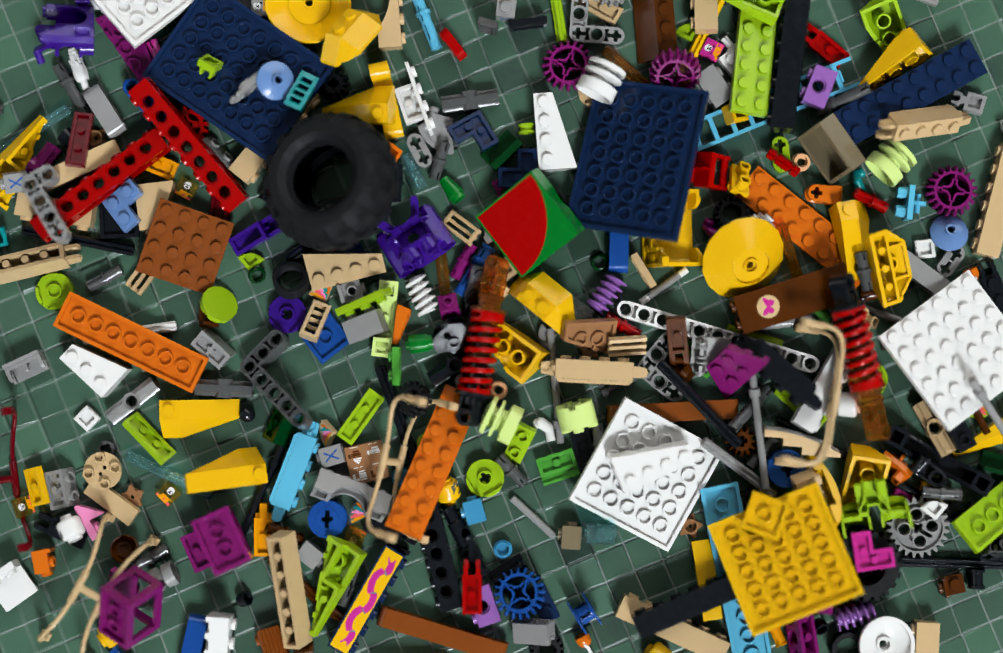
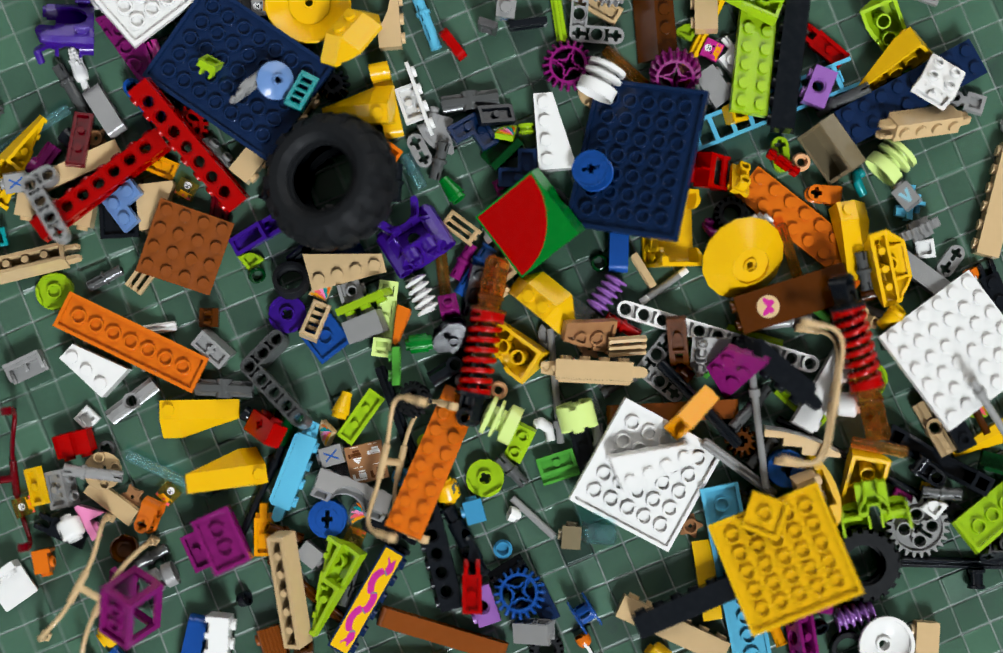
(74, 443): none -> red brick
(88, 242): black axle -> none
(93, 473): none -> light grey pin
(149, 438): lime plate -> none
(149, 514): none -> orange piece
(218, 304): lime tile -> none
(266, 428): none -> red brick
(342, 406): none -> yellow cone
(495, 114): none -> black plate
(506, 133): none -> lime tile
(513, 514): none -> white hinge
(601, 175): none -> blue piece
(691, 412): none -> light orange slope
(868, 558): dark pink plate -> none
(870, 200): red axle -> none
(879, 447): none -> clear orange axle
(891, 316): none -> yellow cone
(898, 468): orange hips -> none
(906, 195): none -> light grey brick
(920, 229): none -> light grey gear
(938, 82): none -> white bracket
(943, 238): medium blue dish -> none
(950, 584): reddish brown bracket -> none
(967, 192): magenta gear -> none

